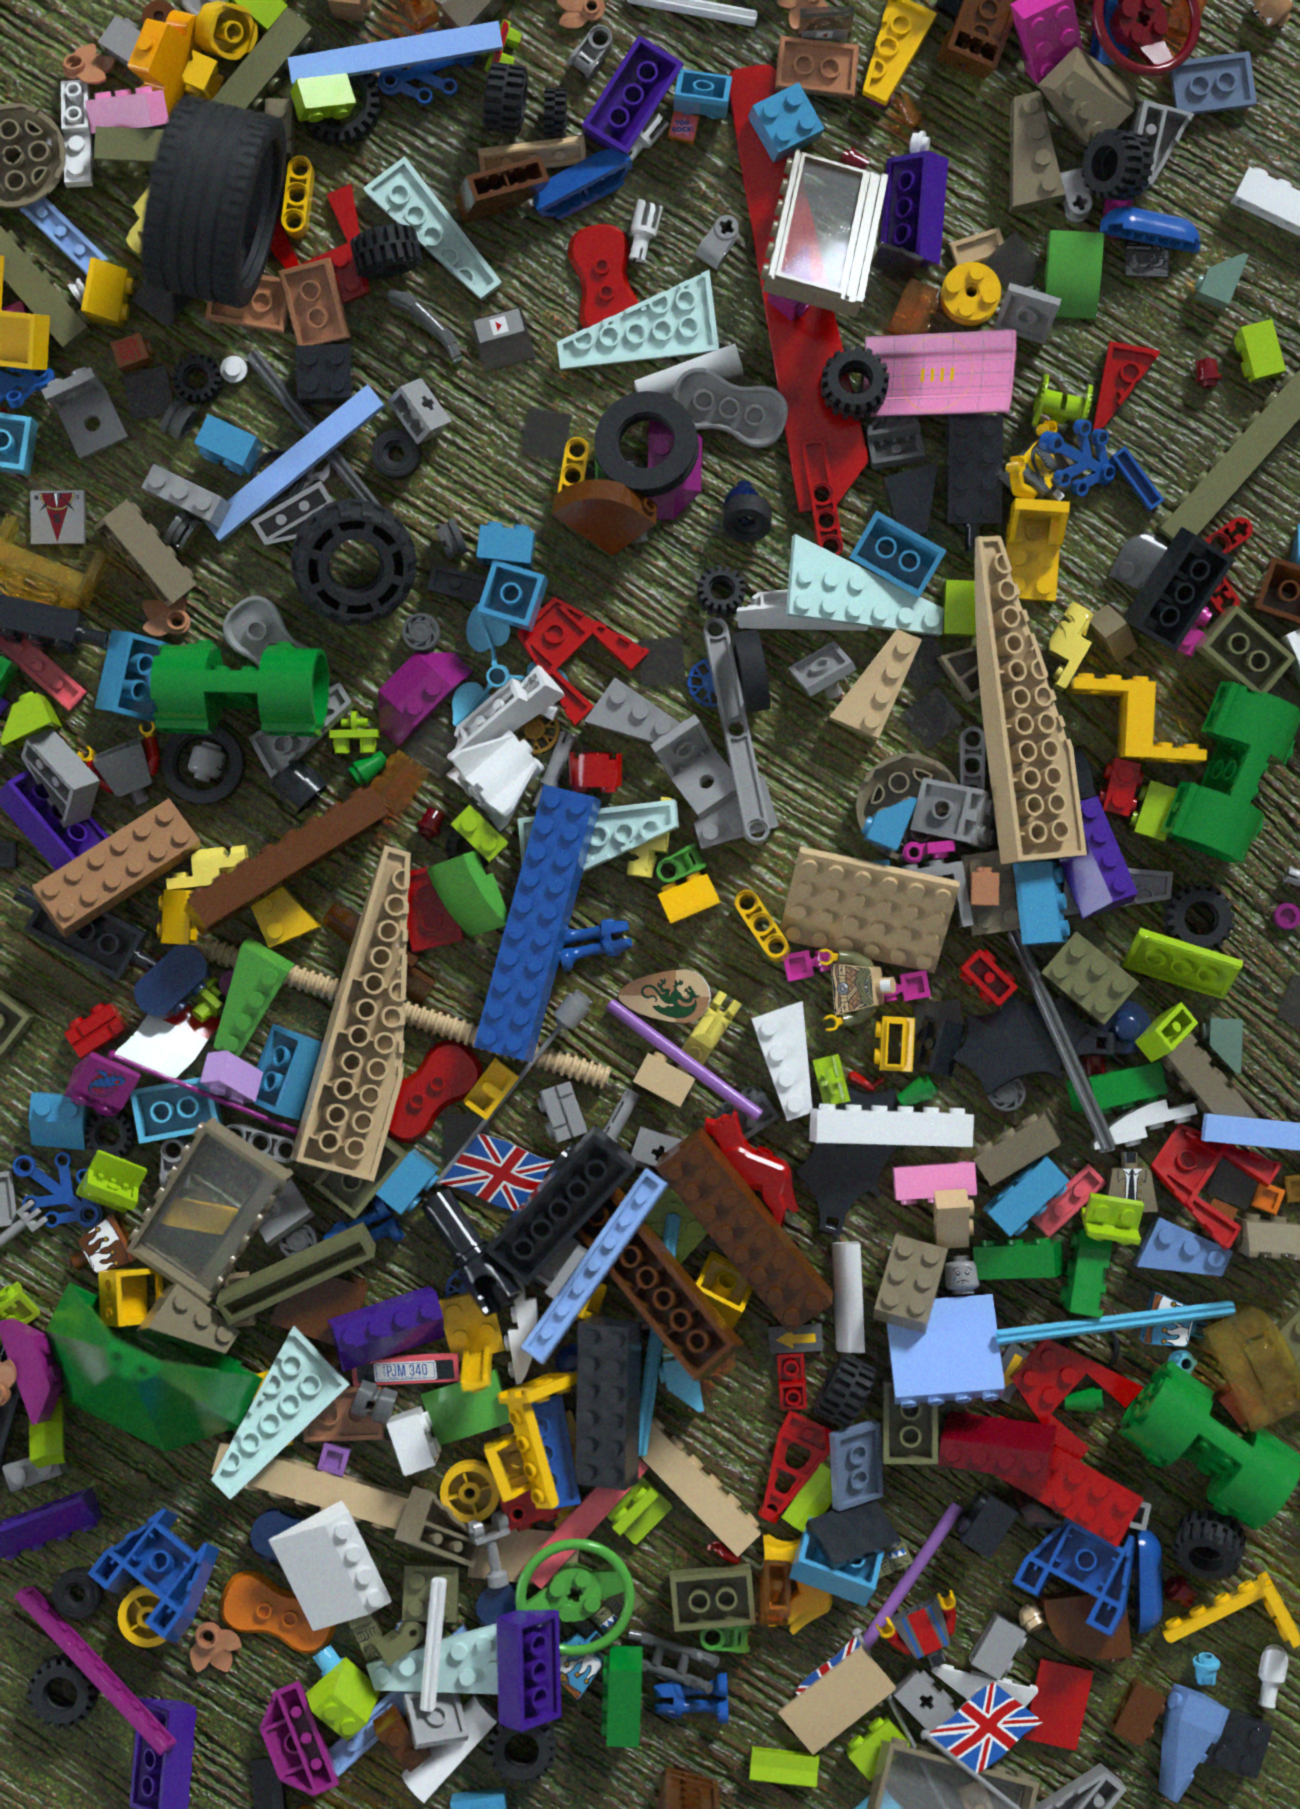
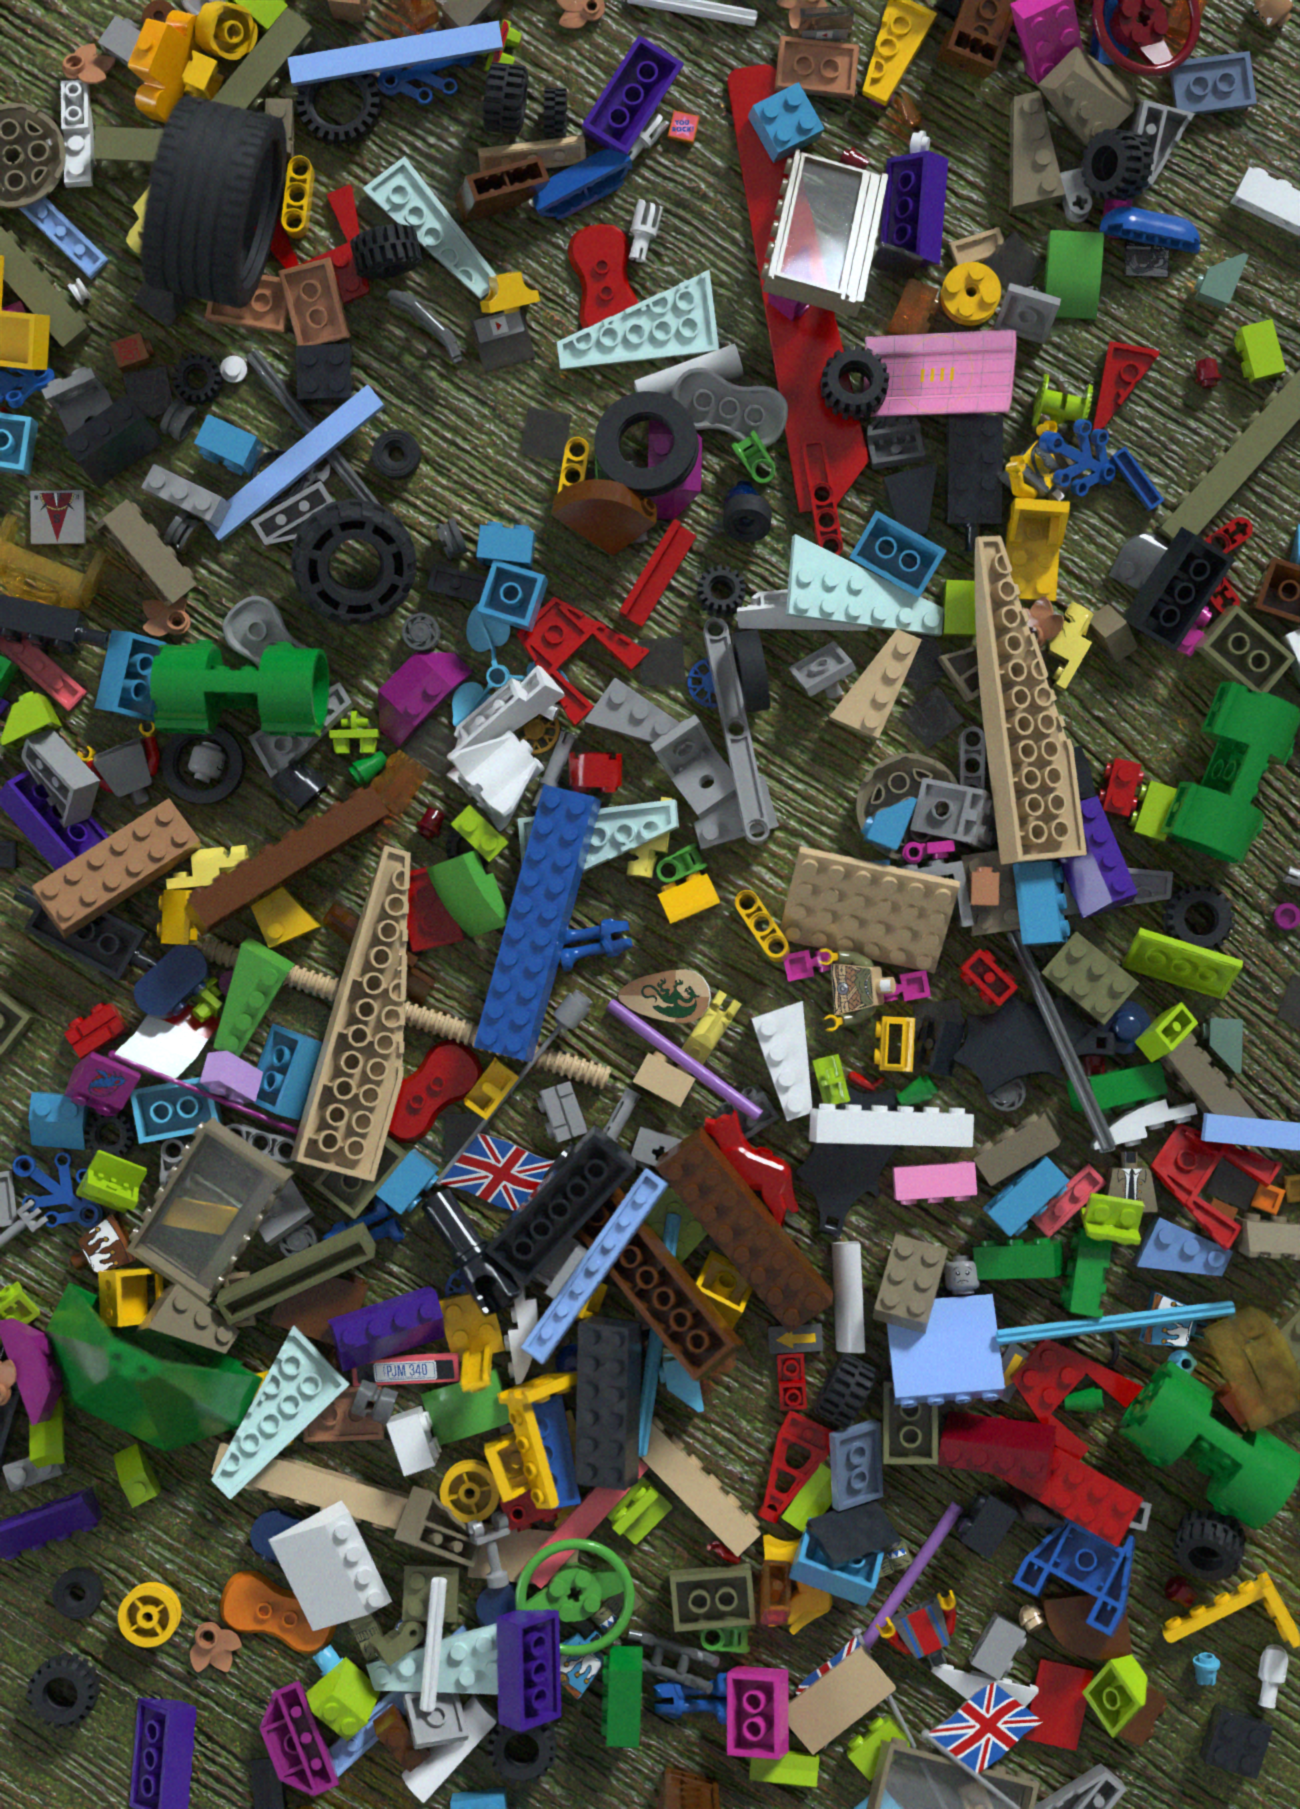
(96, 1669): magenta tile -> none
(107, 293): yellow slope -> none
(113, 441): none -> black slope
(126, 109): bright pink brick -> none
(136, 1475): none -> lime slope
(165, 1567): blue wedge -> none
(323, 97): brick -> none
(334, 1459): medium lavender plate -> none
(419, 411): light grey brick -> none
(508, 293): none -> yellow brick
(588, 55): light grey piece -> none
(657, 574): none -> red fence
(702, 94): dark azure slope -> none
(716, 245): light grey piece -> none
(754, 456): none -> bright green piece
(757, 1712): none -> dark pink brick
(913, 1687): light grey brick -> none
(952, 1219): tan brick -> none
(1043, 621): none -> nougat plate
(1117, 1693): none -> lime slope
(1136, 719): yellow bracket -> none
(1147, 1581): blue brick -> none
(1189, 1728): medium blue wedge -> none

